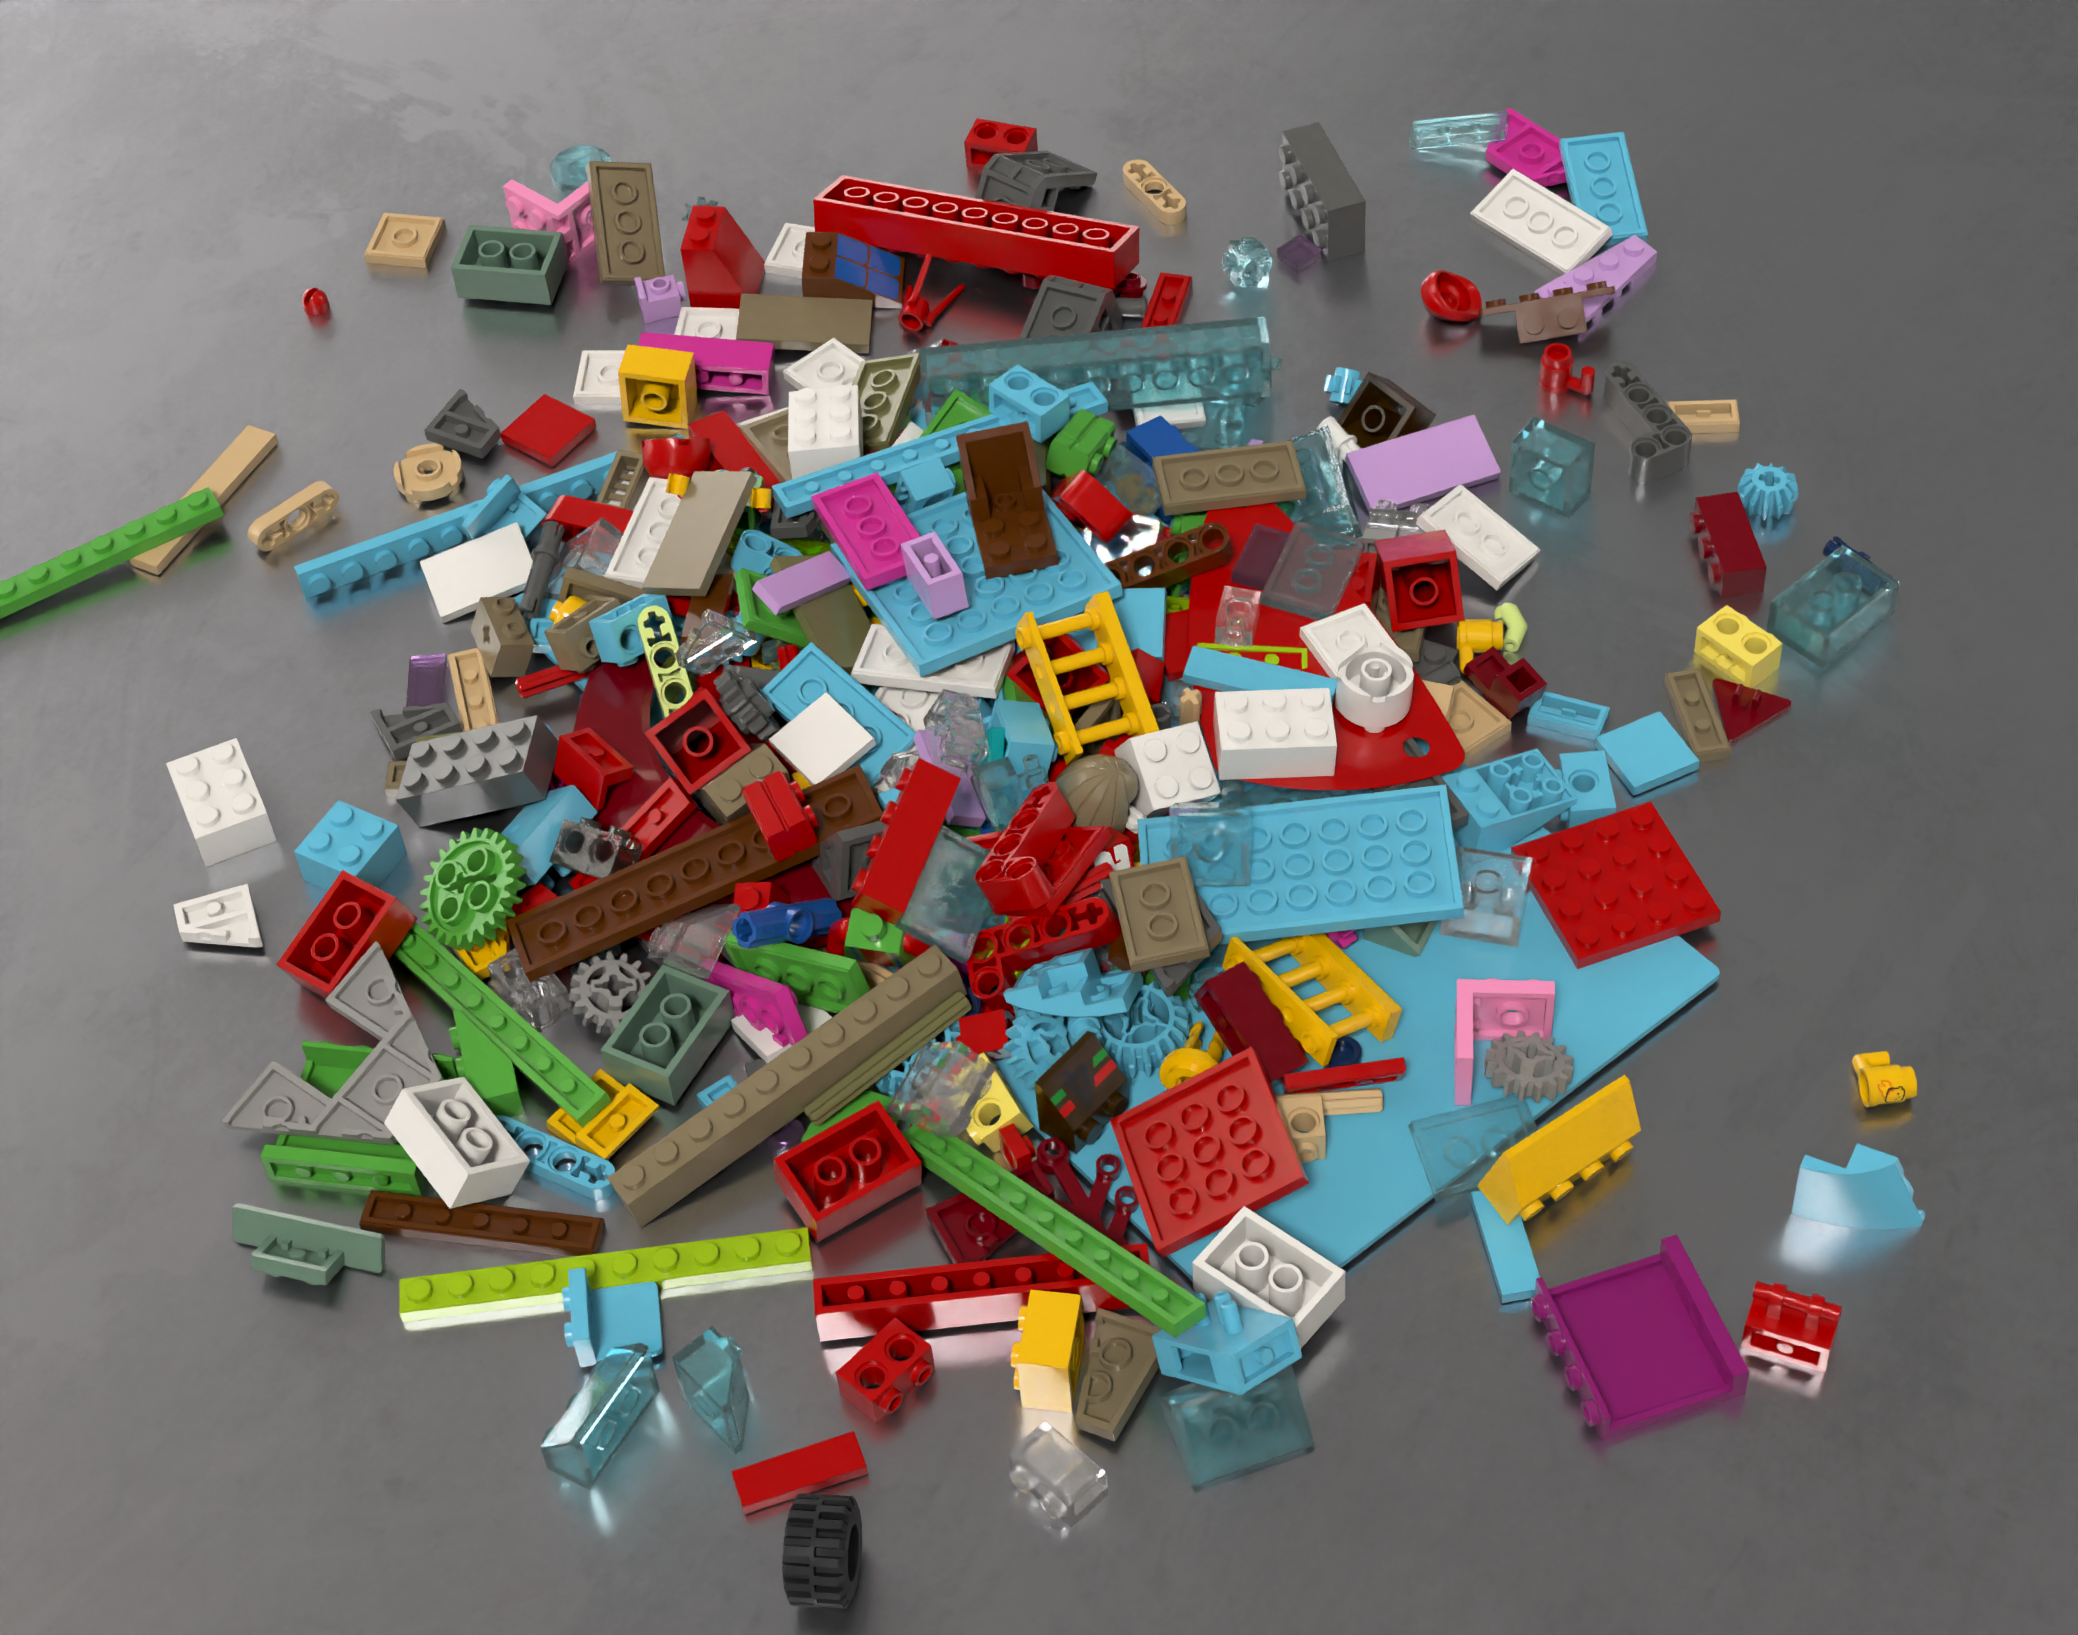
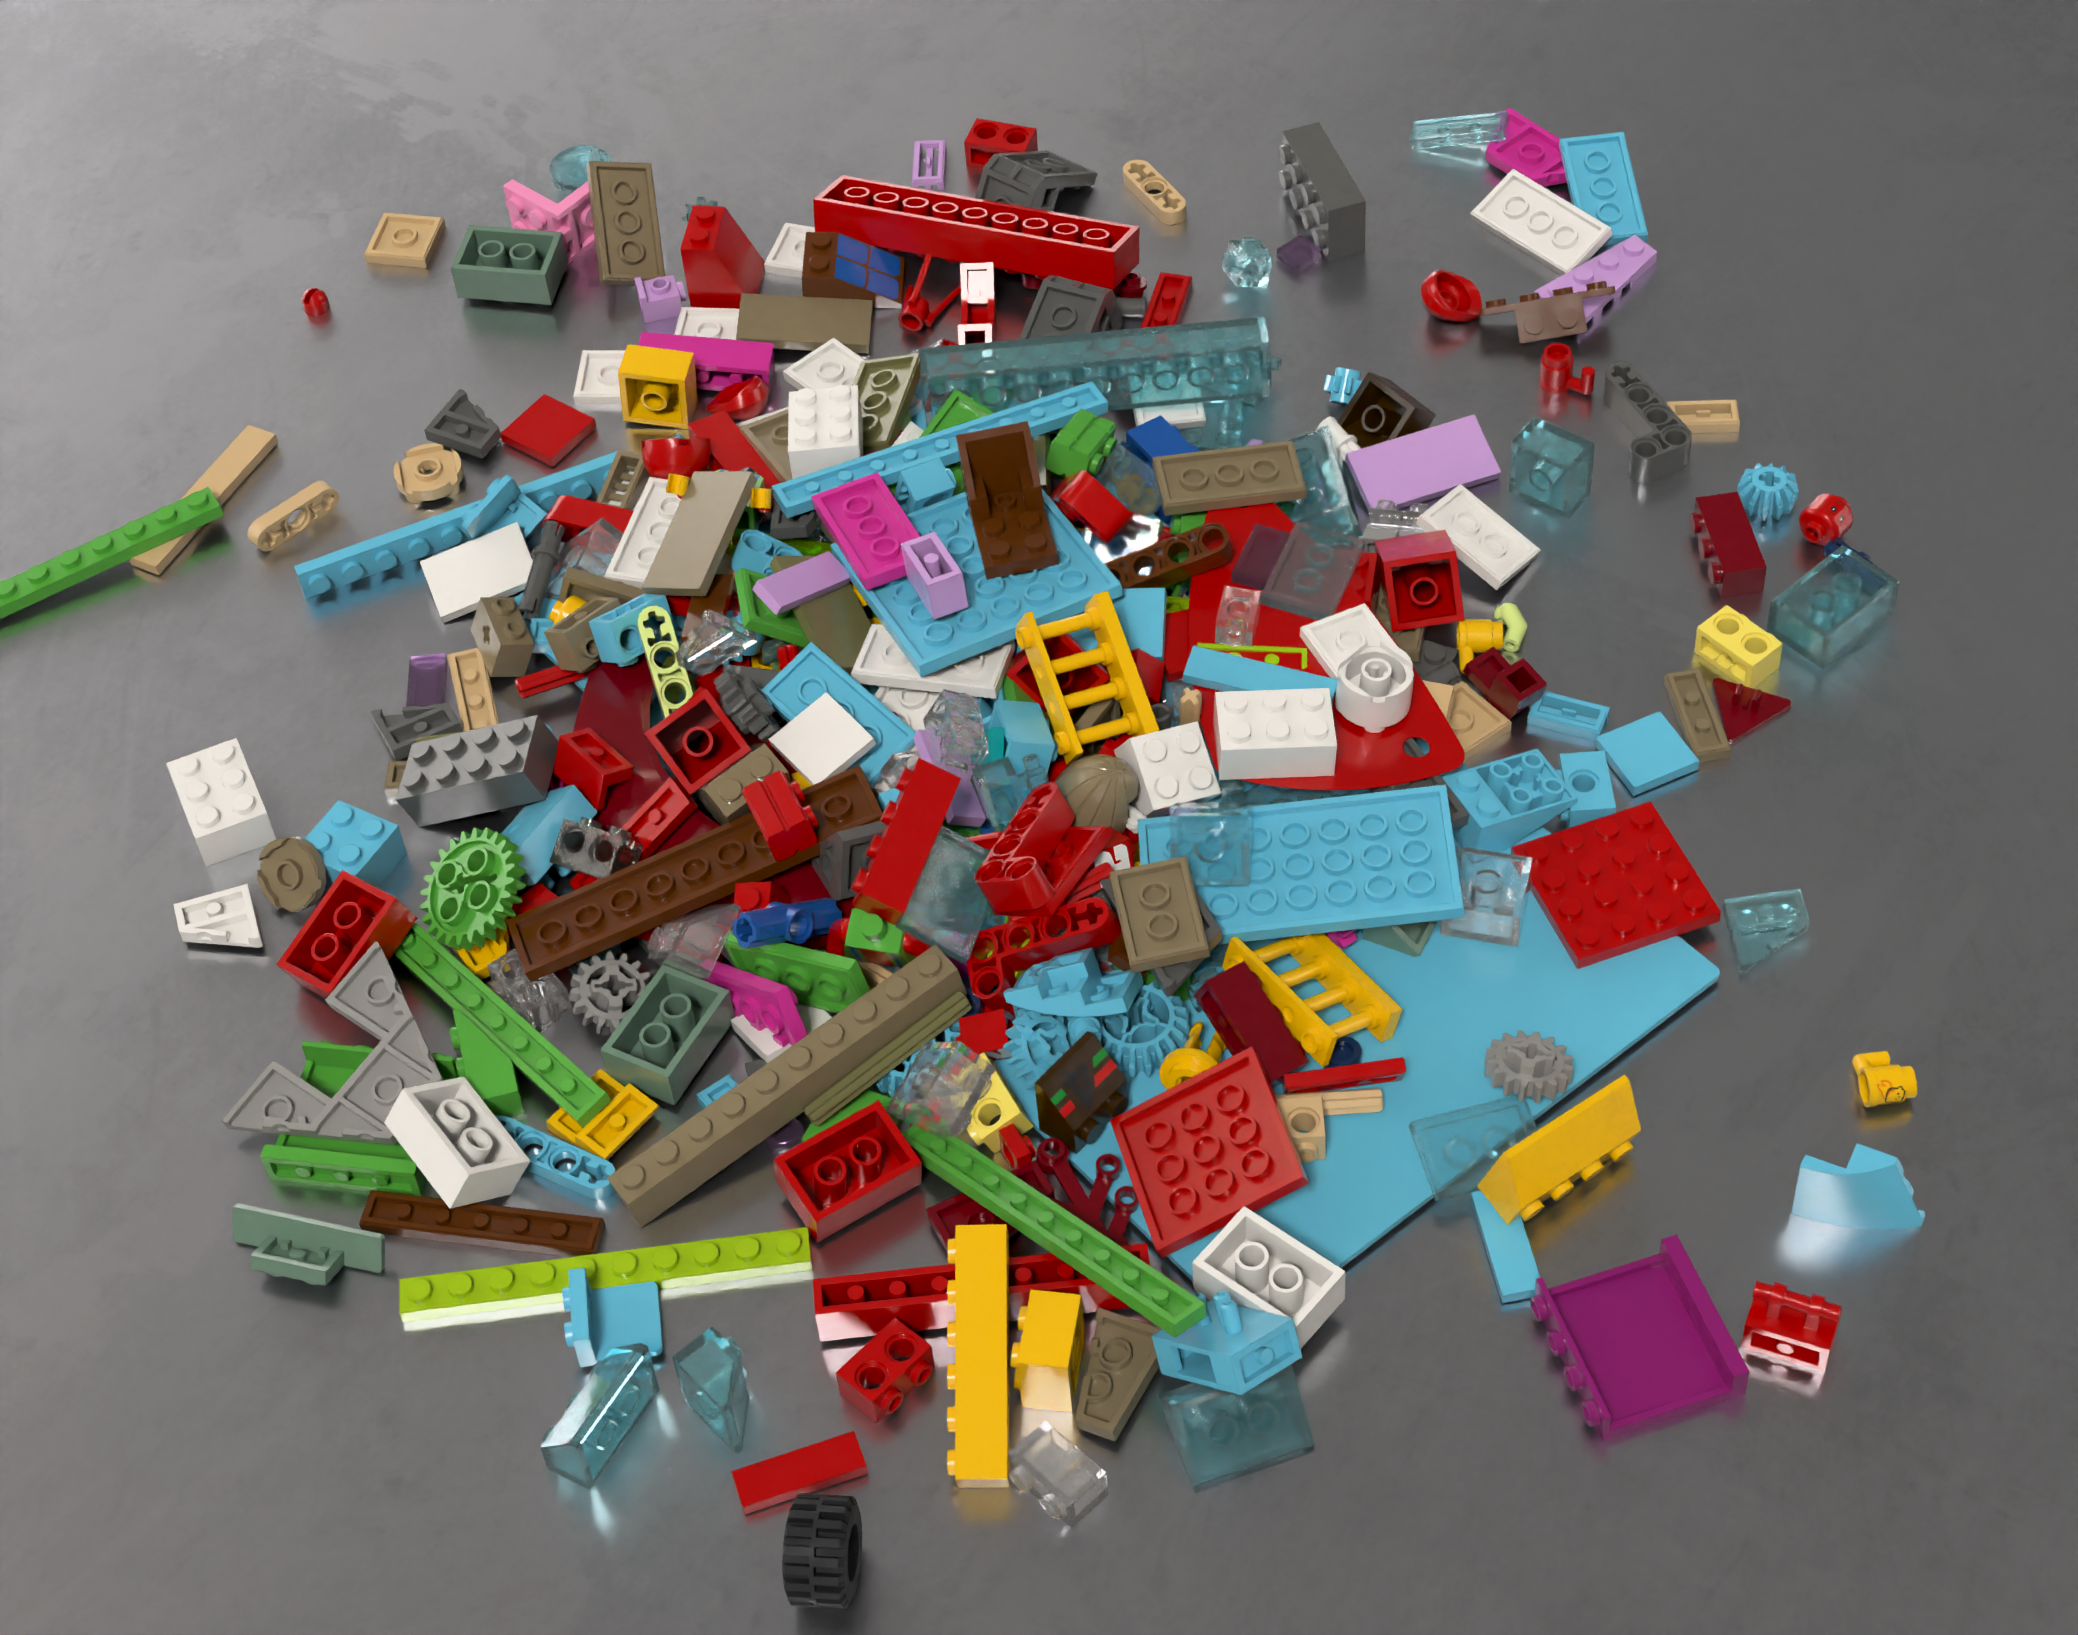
(291, 873): none -> dark tan tile
(741, 400): none -> red hat
(929, 180): none -> lavender tile
(977, 303): none -> arch
(981, 1356): none -> yellow brick
(1026, 397): medium azure brick -> none
(1484, 1015): bright pink bracket -> none
(1764, 923): none -> clear light blue wing
(1826, 519): none -> red head

